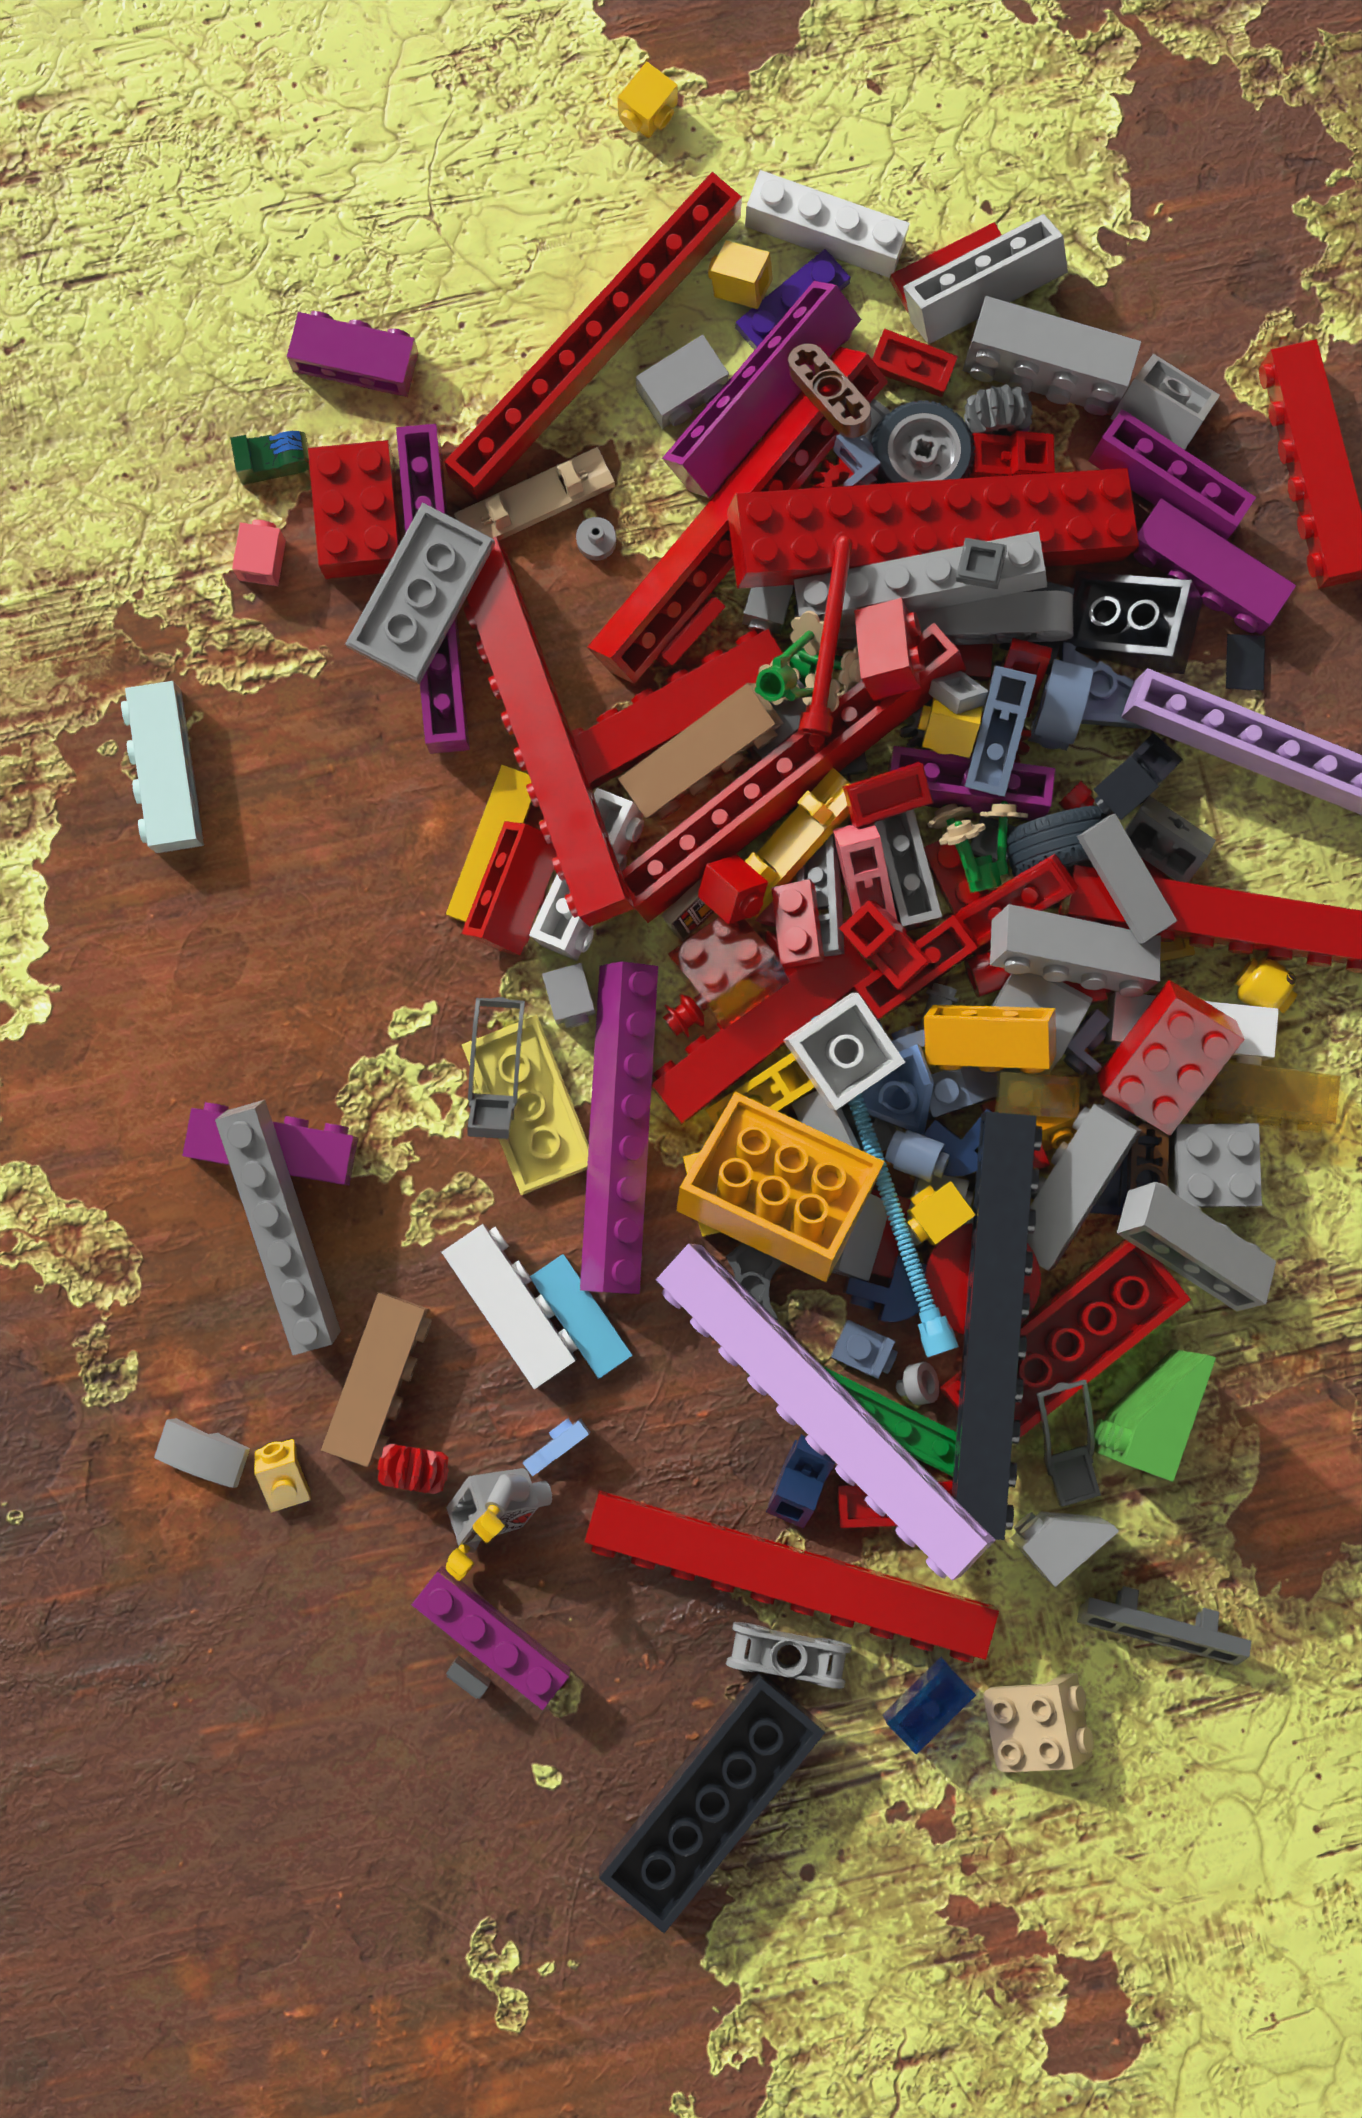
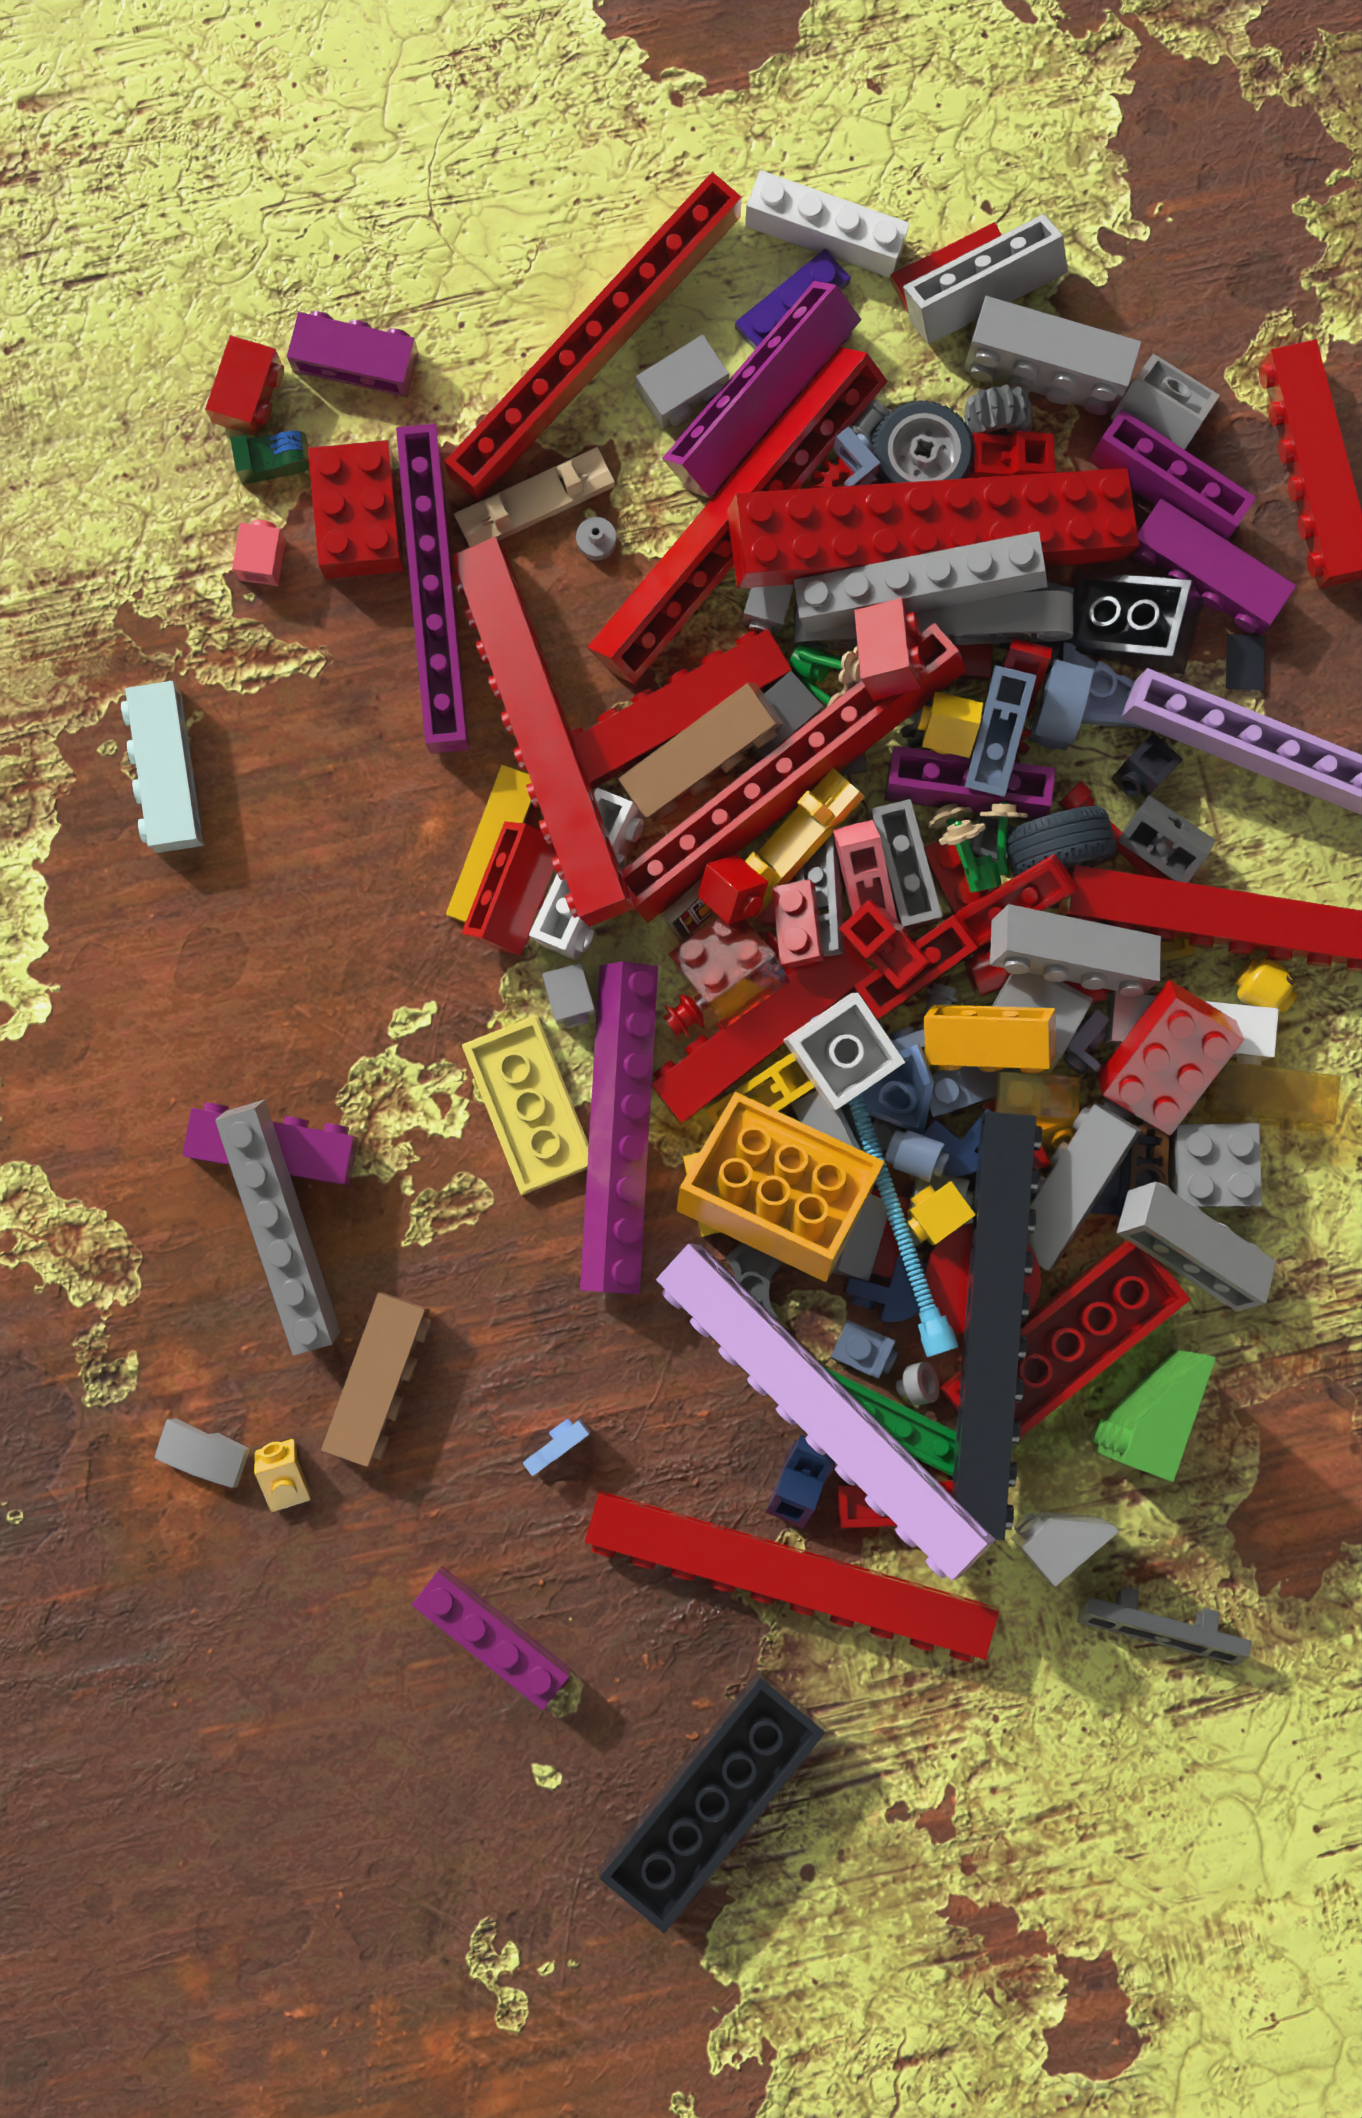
(244, 386): none -> red brick
(413, 1468): red gear -> none
(420, 593): light grey tile -> none
(468, 1677): dark grey tile -> none
(489, 1507): light grey torso -> none
(490, 1113): dark grey piece -> none
(509, 1305): white brick -> none
(581, 1316): medium azure tile -> none
(647, 101): yellow brick -> none
(690, 631): red tile -> none
(741, 274): yellow brick -> none
(779, 680): plant -> none
(812, 1662): light grey piece -> none
(817, 715): red piece -> none
(829, 374): reddish brown beam -> none
(887, 794): red tile -> none
(914, 362): red plate -> none
(928, 1705): clear blue brick -> none
(958, 692): light grey tile -> none
(981, 563): dark grey tile -> none
(1039, 1725): tan bracket -> none
(1071, 1469): dark grey piece -> none
(1126, 787): black brick -> none
(1126, 878): light grey tile -> none

